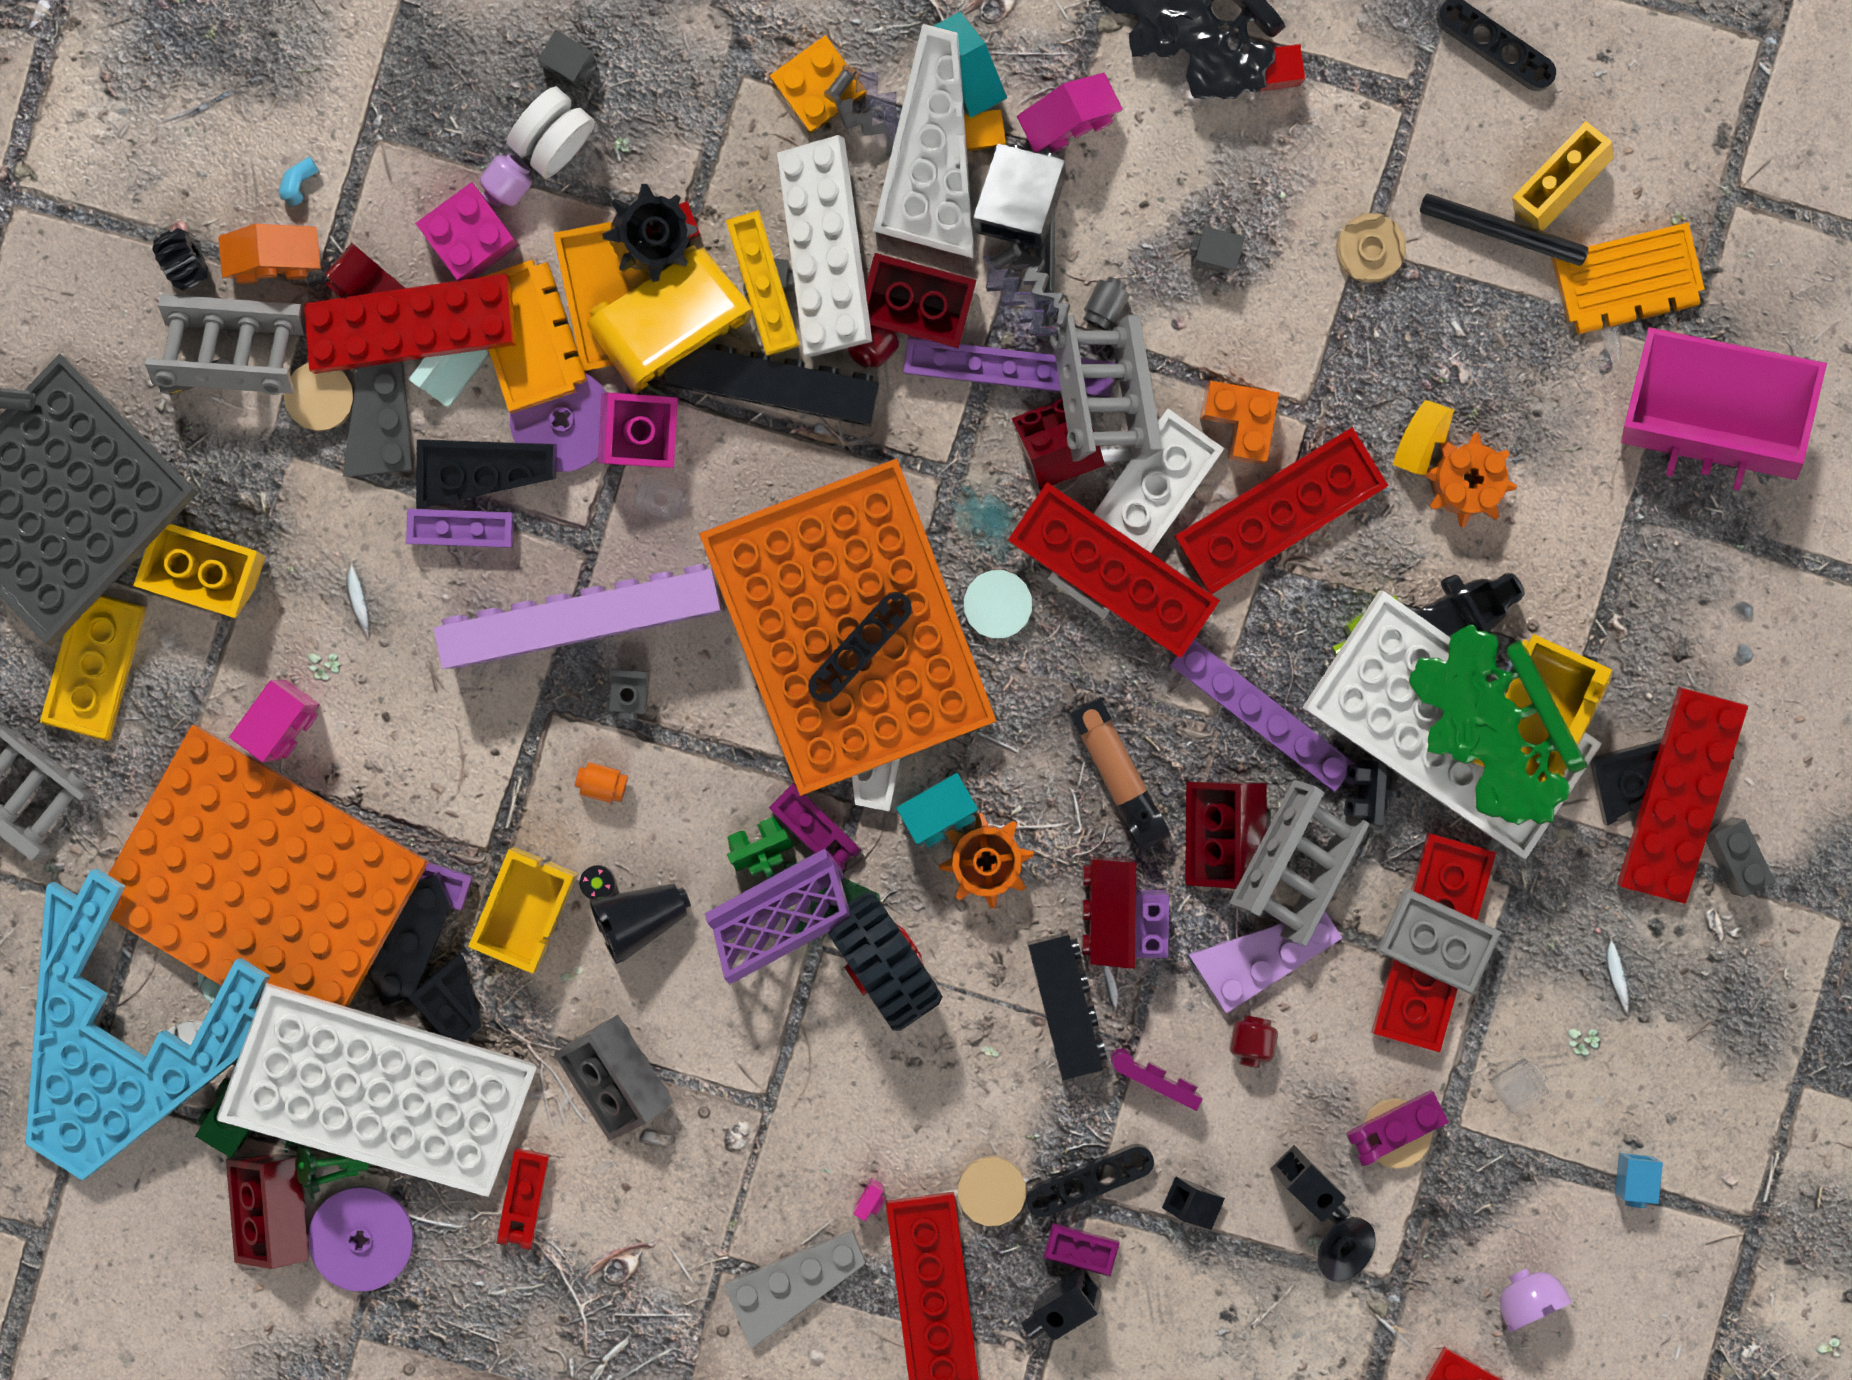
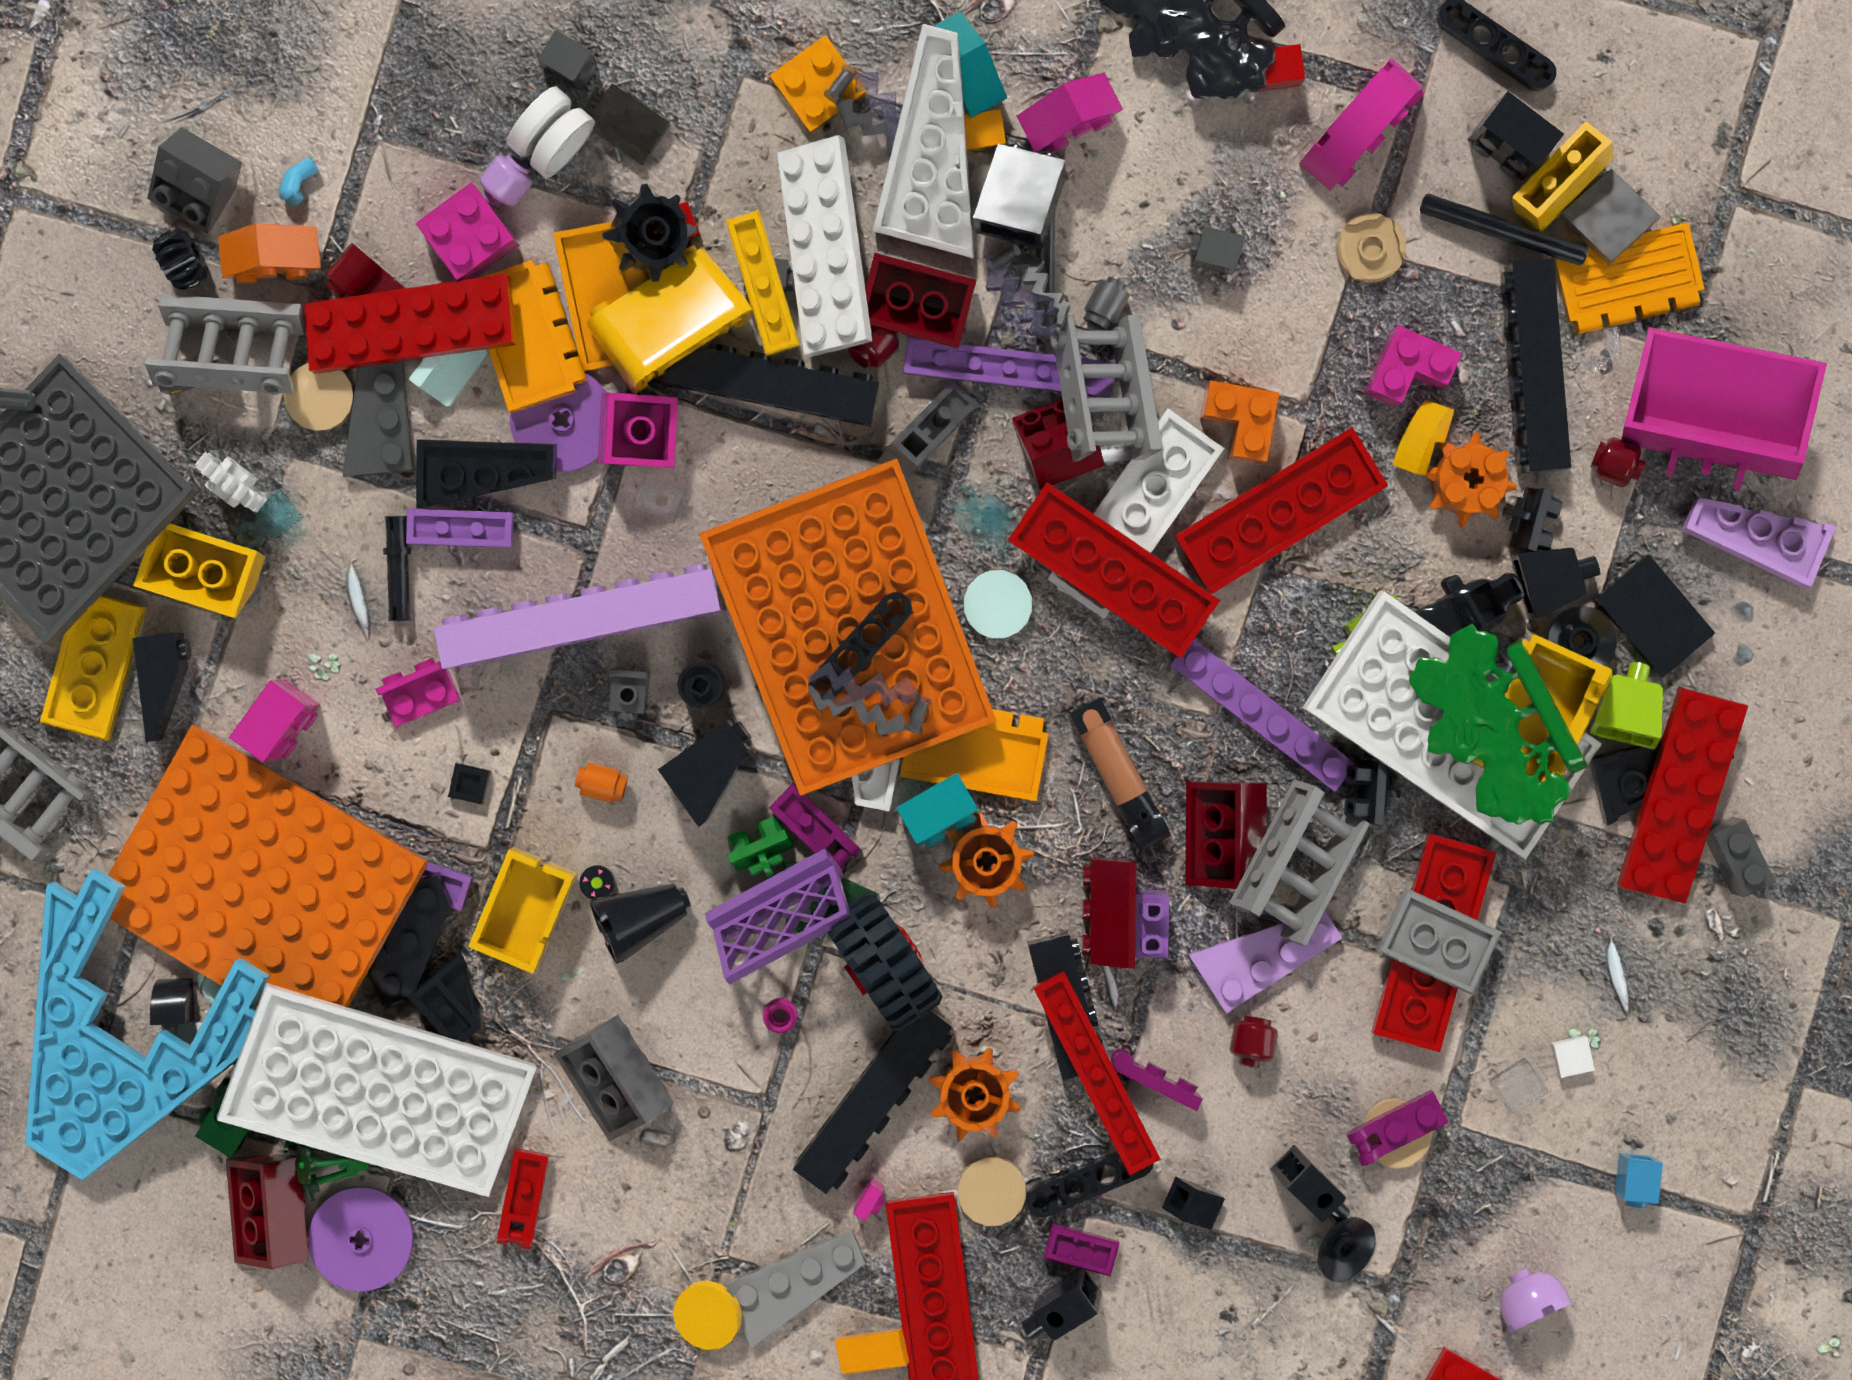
(160, 674): none -> black slope
(172, 1001): none -> black brick
(193, 179): none -> dark grey slope
(231, 482): none -> white gear
(274, 516): none -> clear light blue plate
(397, 568): none -> black pin
(418, 692): none -> dark pink bracket
(469, 783): none -> black tile
(628, 124): none -> clear smoke plate
(701, 685): none -> black wheel
(707, 768): none -> black slope
(707, 1315): none -> yellow tile
(775, 1025): none -> dark pink plate
(857, 693): none -> piece
(870, 1099): none -> black brick
(871, 1351): none -> light orange tile
(929, 429): none -> flat silver slope
(984, 1110): none -> orange brick
(987, 759): none -> light orange hinge
(1096, 1073): none -> red plate
(1362, 123): none -> dark pink brick
(1408, 357): none -> dark pink brick
(1515, 137): none -> black brick
(1529, 519): none -> black hips
(1536, 366): none -> black brick
(1552, 578): none -> black torso
(1572, 1056): none -> white tile
(1593, 626): none -> black dish
(1609, 216): none -> flat silver tile
(1618, 462): none -> dark red head
(1631, 709): none -> lime torso
(1654, 616): none -> black tile
(1772, 542): none -> lavender wing

